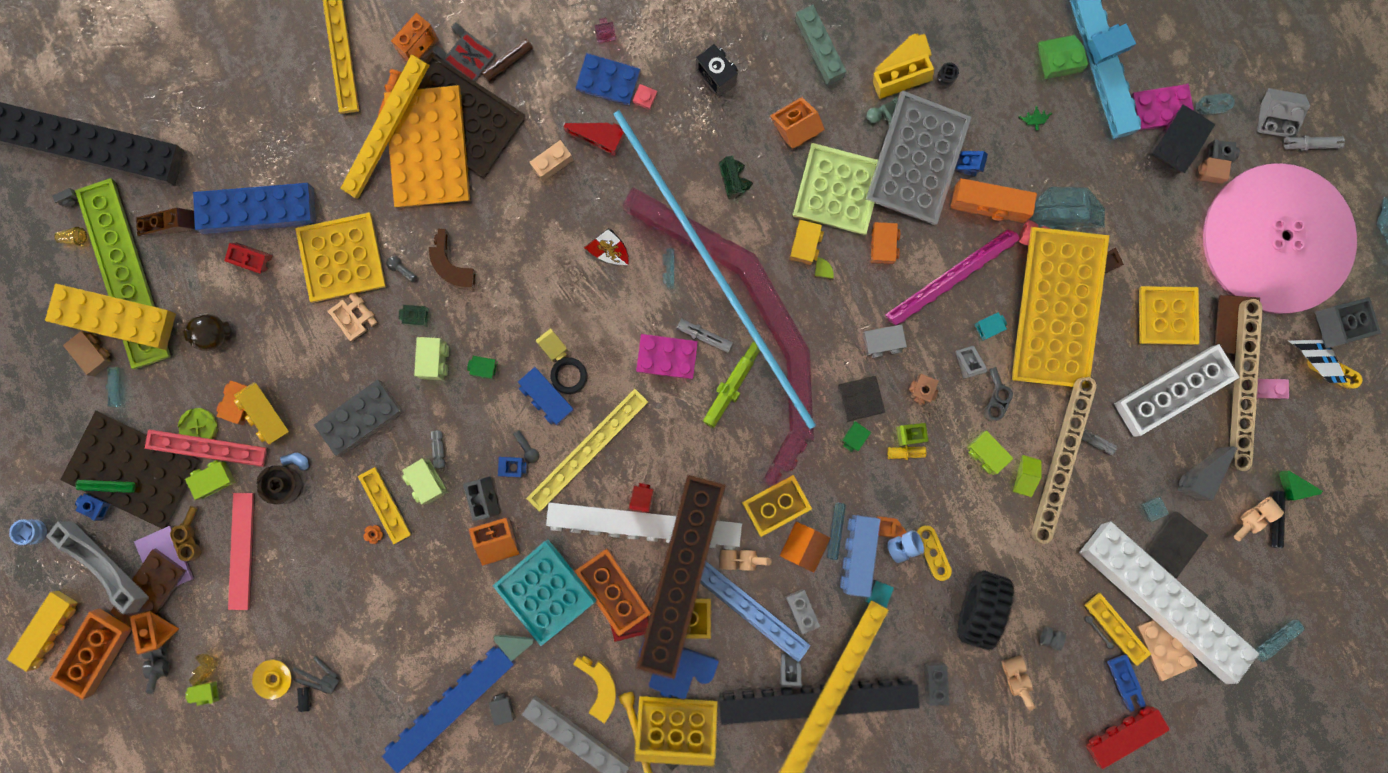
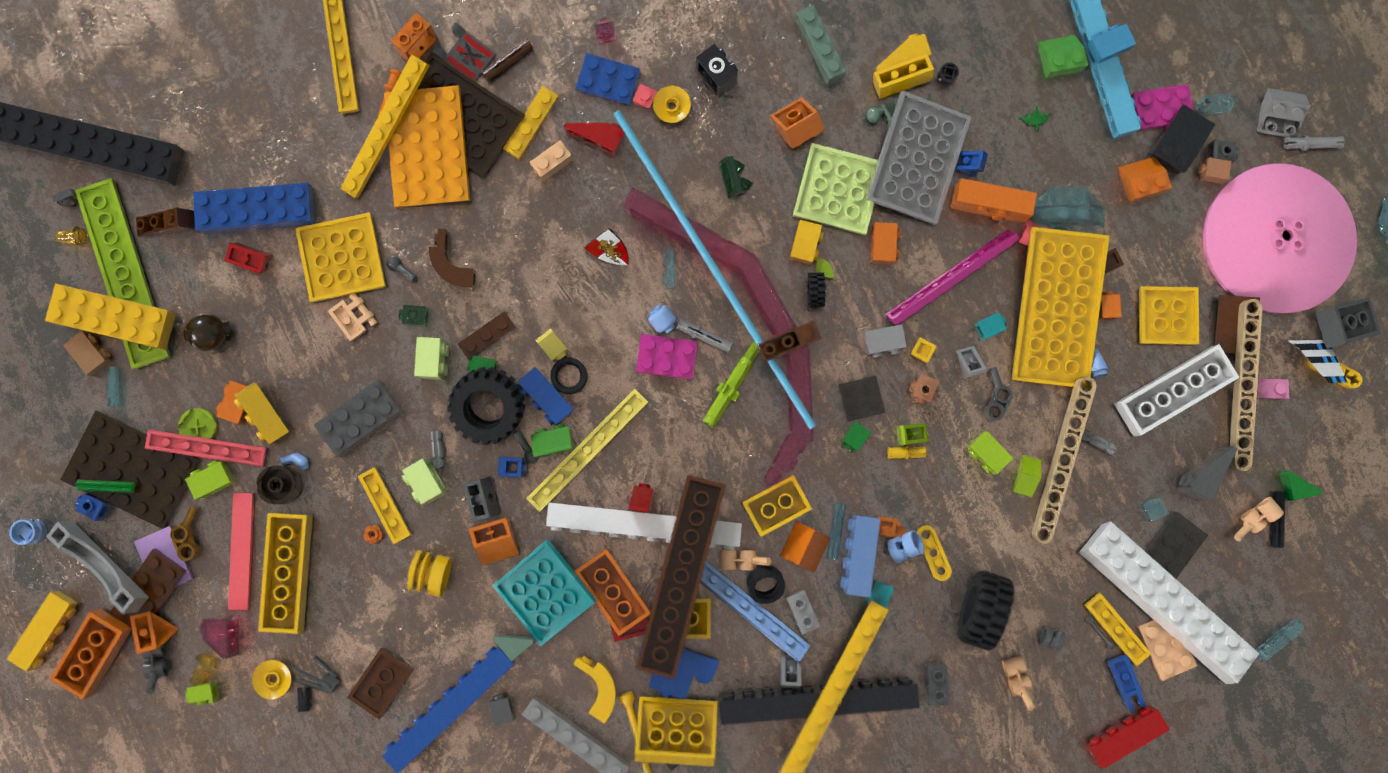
(221, 635): none -> clear pink slope
(285, 573): none -> yellow brick
(380, 683): none -> reddish brown plate
(429, 573): none -> yellow wheel
(469, 422): none -> black tyre
(486, 335): none -> reddish brown plate
(531, 122): none -> yellow plate
(552, 441): none -> bright green slope
(662, 318): none -> light blue head
(671, 95): none -> yellow dish
(768, 596): none -> black tyre
(790, 341): none -> reddish brown slope
(816, 290): none -> black tyre
(923, 350): none -> yellow plate
(1099, 367): none -> light blue cone
(1110, 306): none -> orange brick
(1144, 179): none -> orange slope

